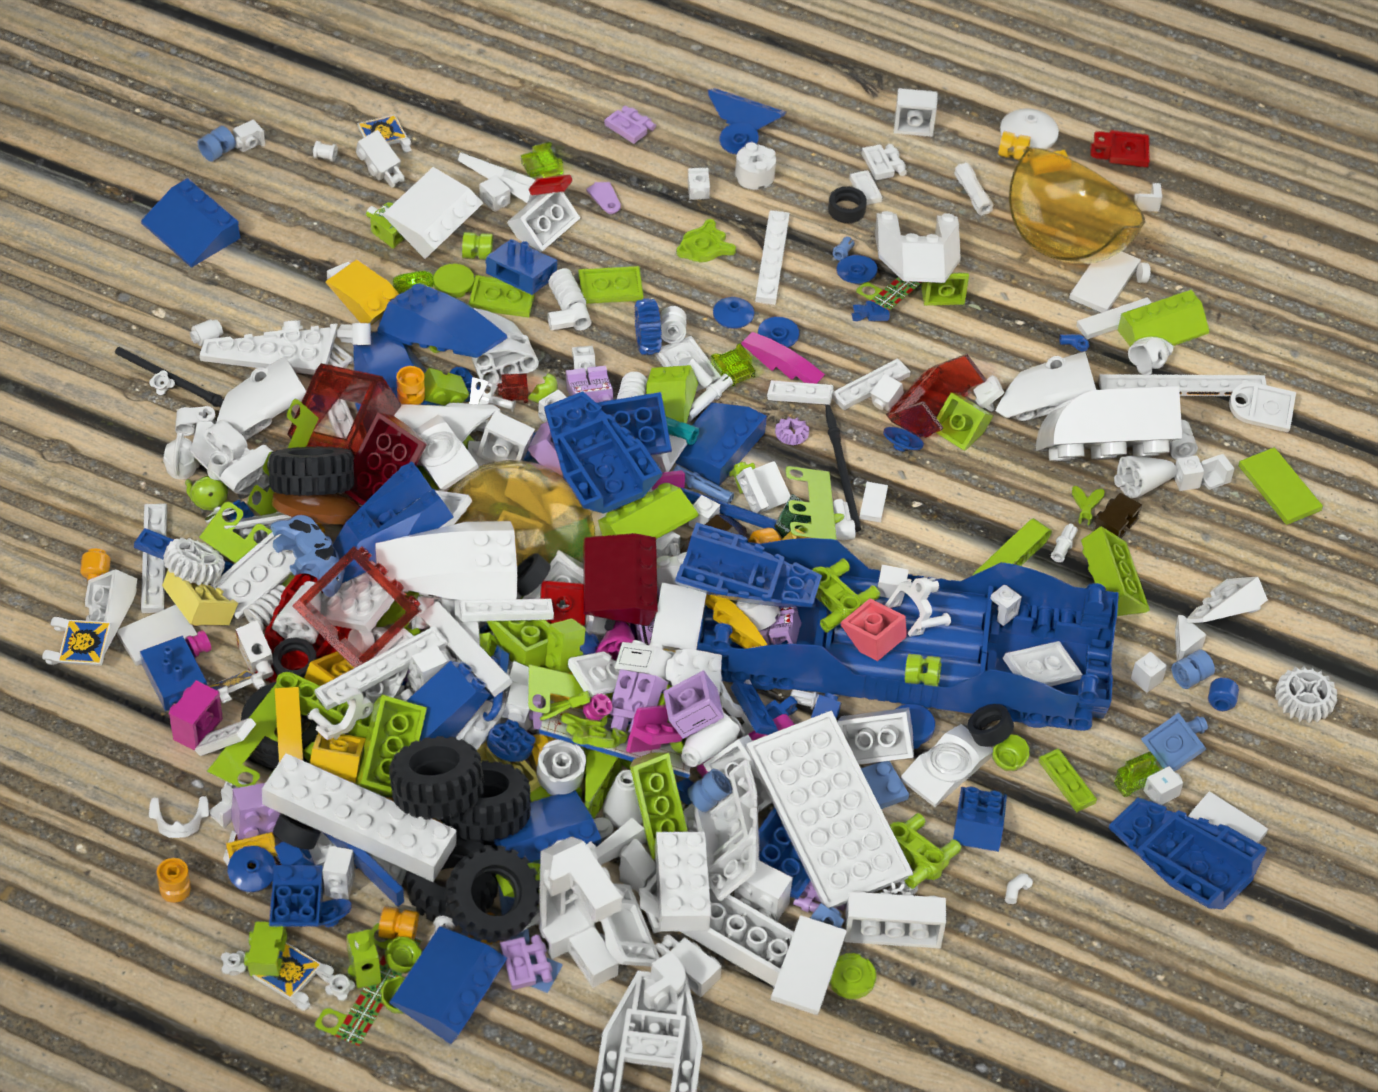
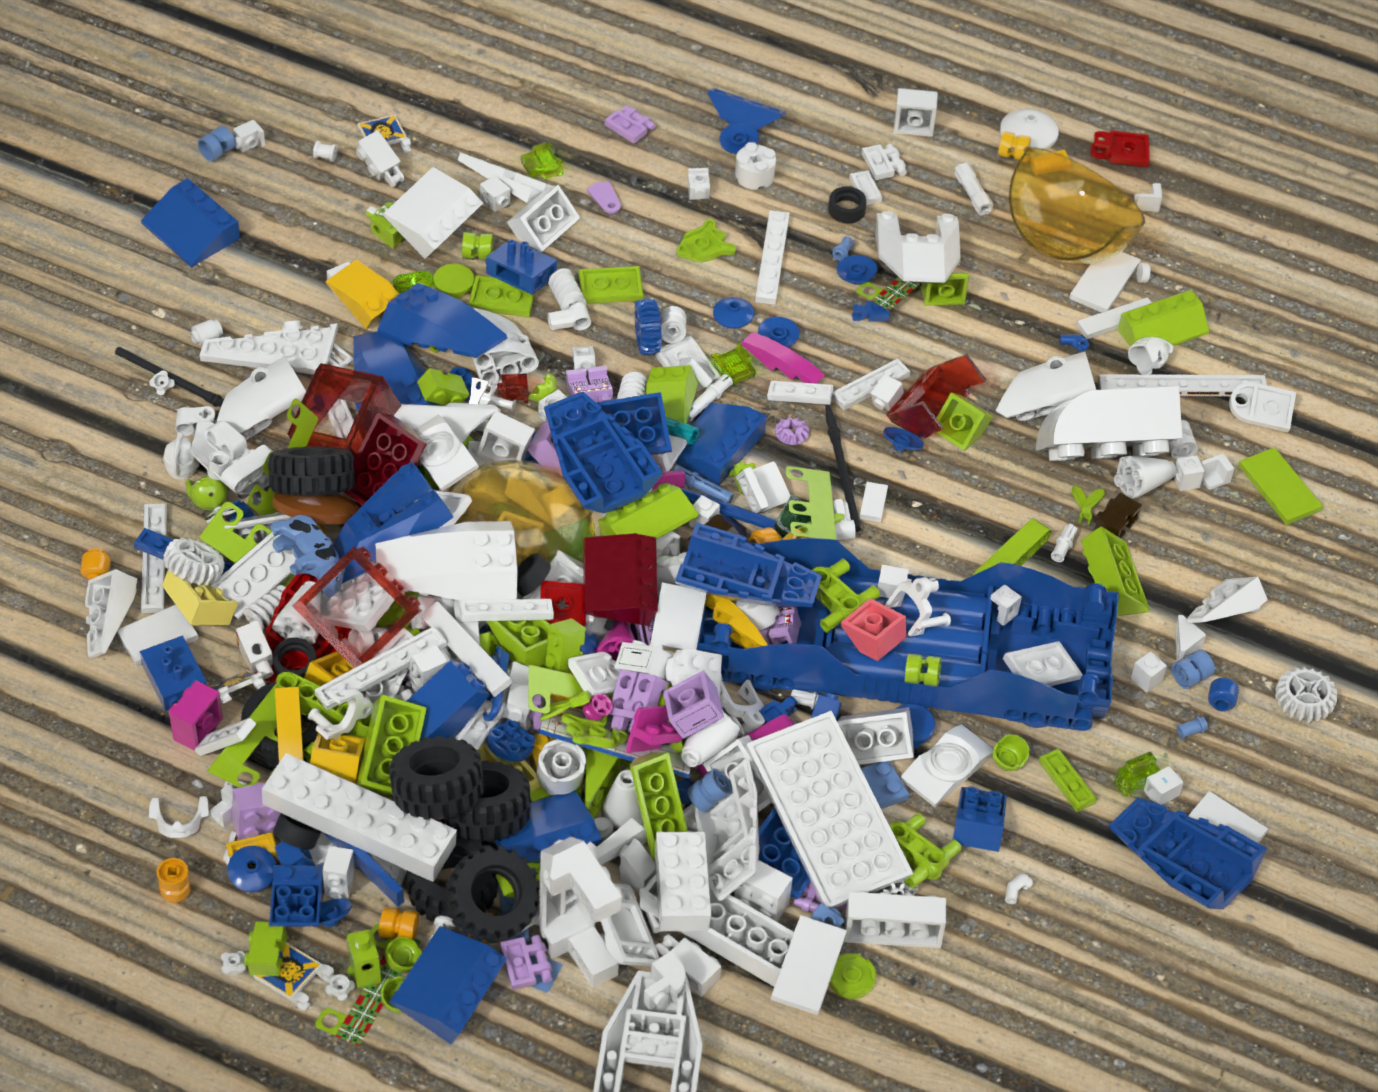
(82, 642): flag -> none
(198, 643): dark pink wheel -> none
(355, 333): white piece -> none
(410, 385): light orange wheel -> none
(550, 184): red tile -> none
(754, 708): blue tile -> none
(985, 716): black tyre -> none
(988, 393): white bracket -> none
(1173, 743): medium blue plate -> none

